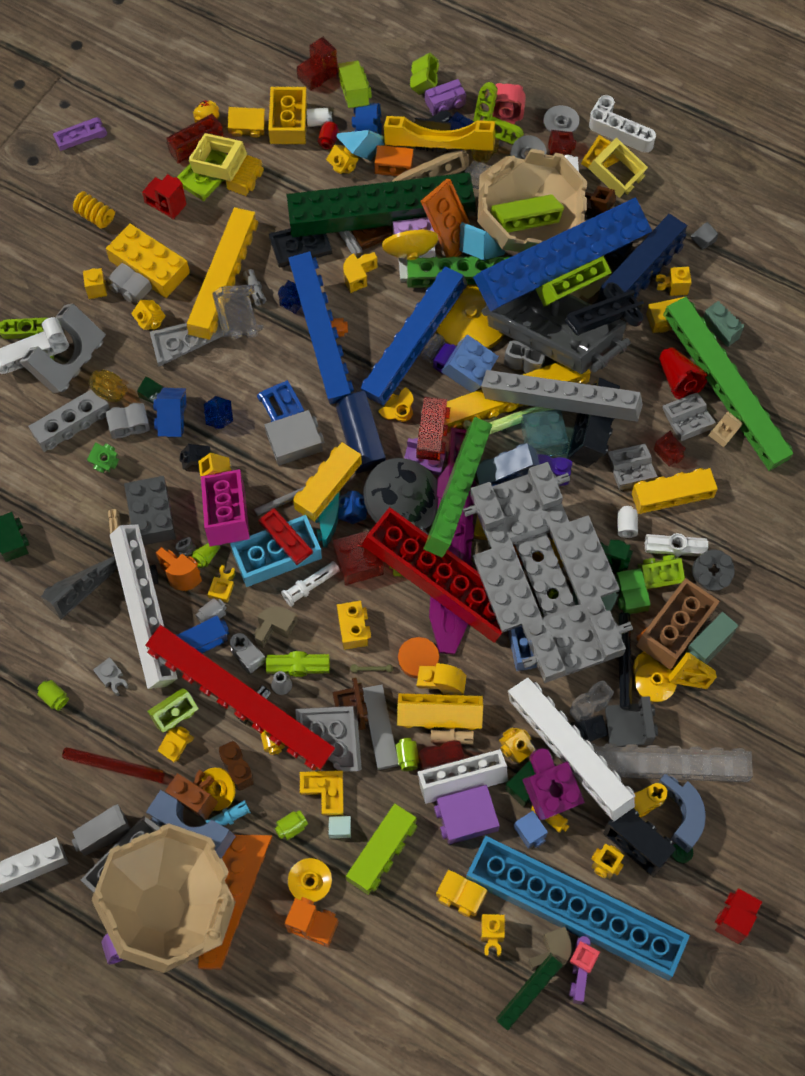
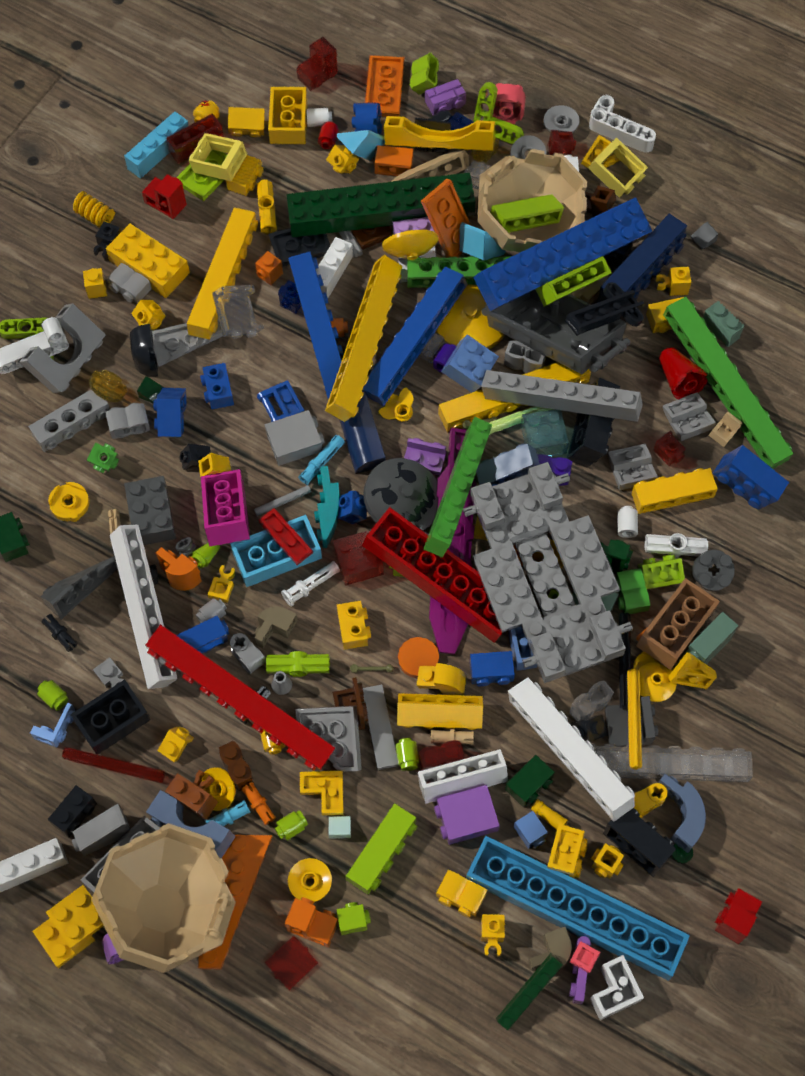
(45, 734): none -> light blue bracket
(59, 632): none -> black pin
(65, 492): none -> yellow plate
(69, 926): none -> yellow bracket
(72, 811): none -> black brick
(79, 133): medium lavender plate -> none
(104, 237): none -> black brick
(110, 717): none -> black brick
(143, 350): none -> black brick
(154, 146): none -> medium azure brick
(173, 710): lime brick -> none
(217, 385): none -> blue brick
(218, 412): clear blue brick -> none
(252, 280): light grey pin -> none
(258, 803): none -> orange pin
(266, 207): none -> yellow piece
(269, 268): none -> orange brick
(291, 963): none -> clear red piece
(323, 457): none -> medium azure pin
(327, 481): yellow brick -> none
(334, 264): none -> white brick
(353, 918): none -> lime brick
(354, 84): lime brick -> none
(356, 270): yellow brick -> none
(364, 339): none -> yellow brick
(385, 83): none -> orange tile
(432, 429): clear red brick -> none
(492, 668): none -> blue brick
(516, 744): yellow brick -> none
(551, 787): magenta brick -> none
(567, 850): none -> yellow bracket
(622, 989): none -> white brick
(634, 719): none -> yellow axle
(750, 477): none -> blue brick

